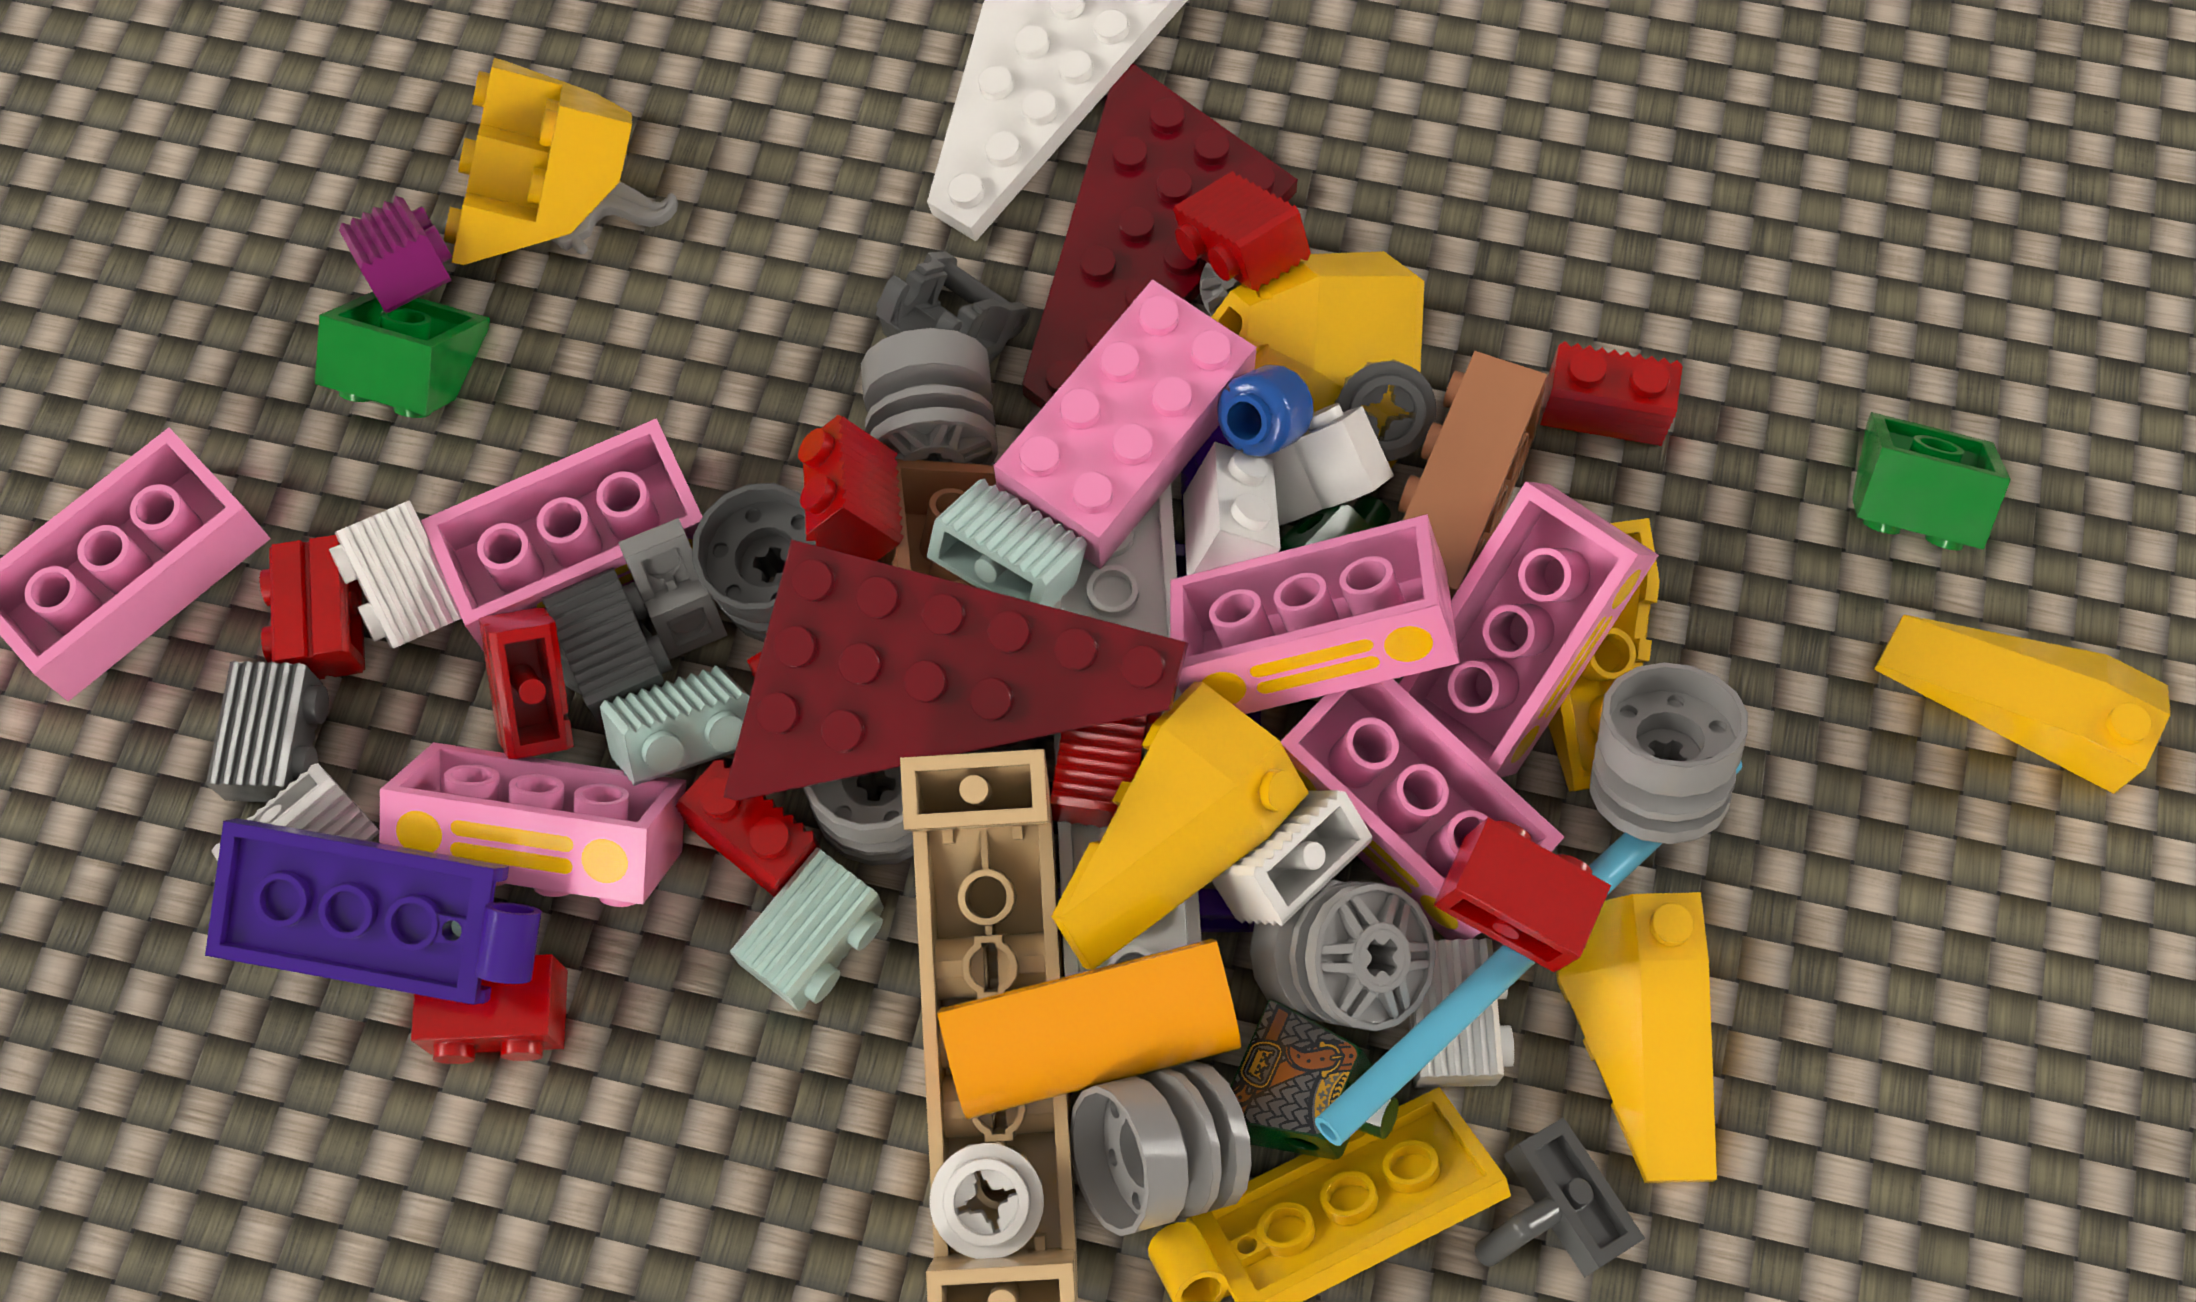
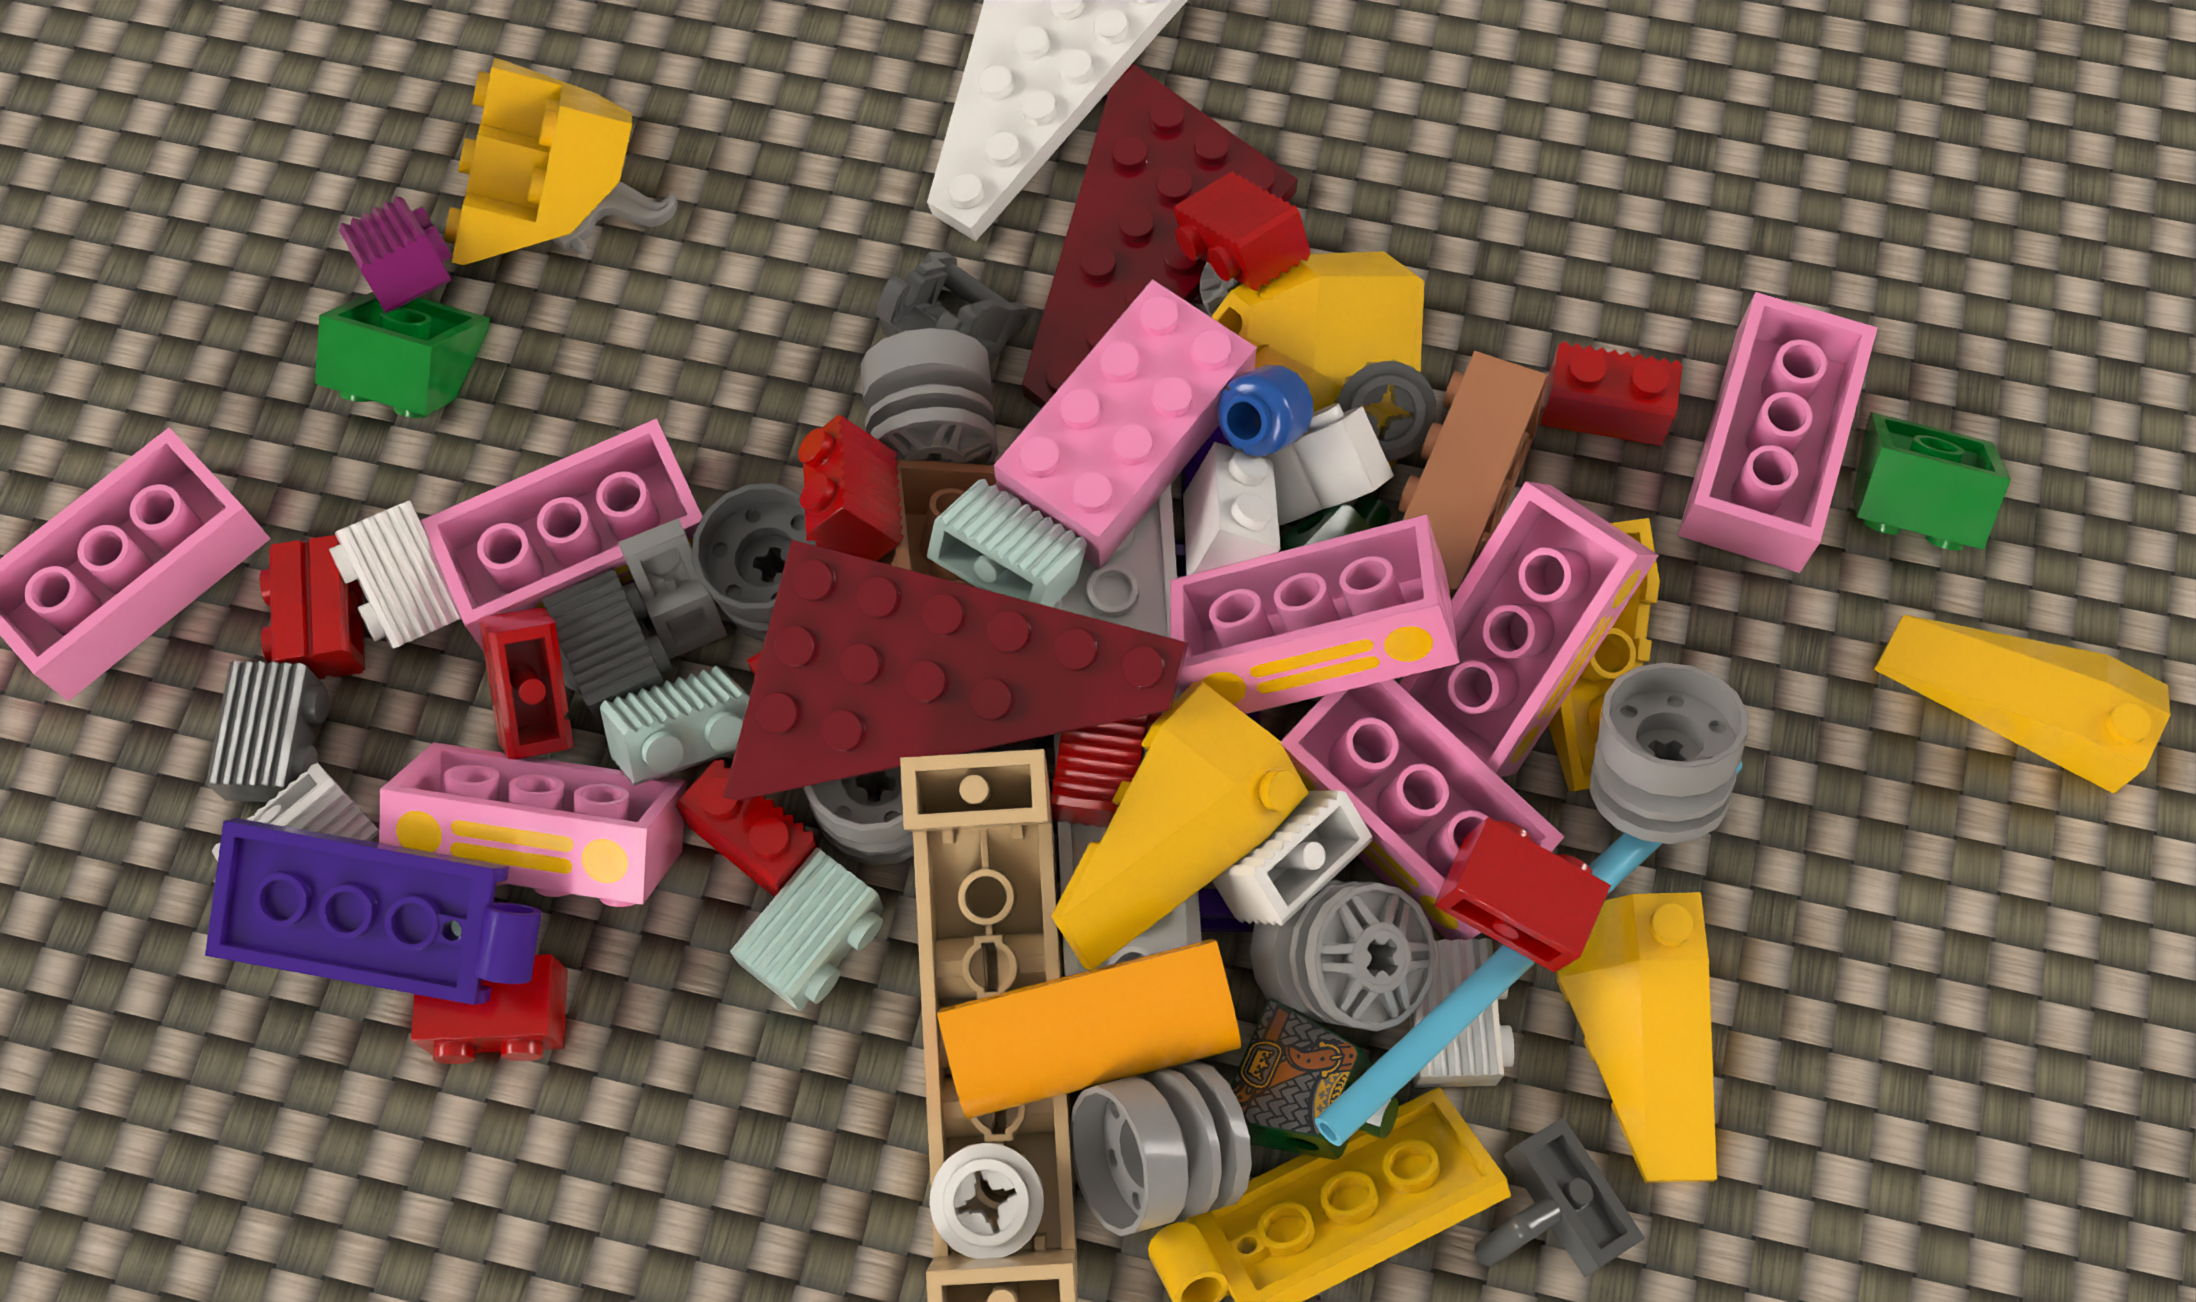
(1778, 433): none -> bright pink brick

